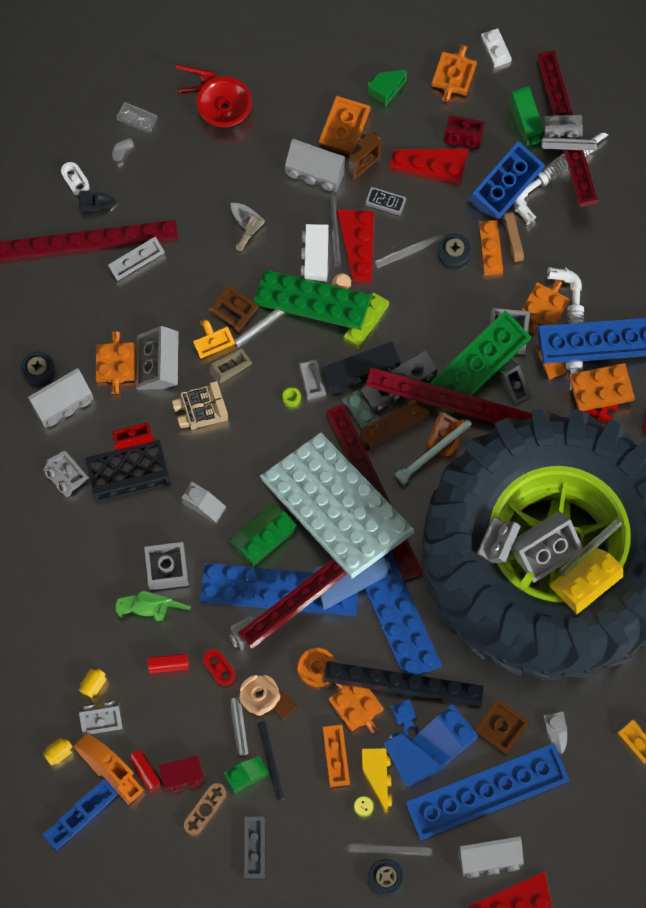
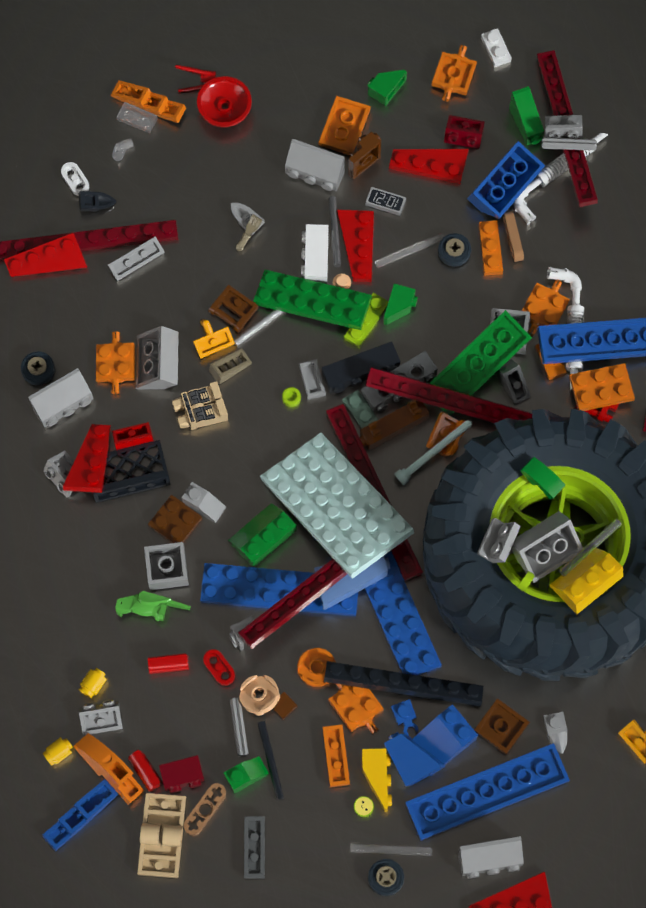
(49, 257): none -> red wing
(90, 464): none -> red wing
(149, 101): none -> orange slope
(161, 835): none -> tan plate
(175, 520): none -> reddish brown plate
(400, 303): none -> green slope
(543, 477): none -> green slope

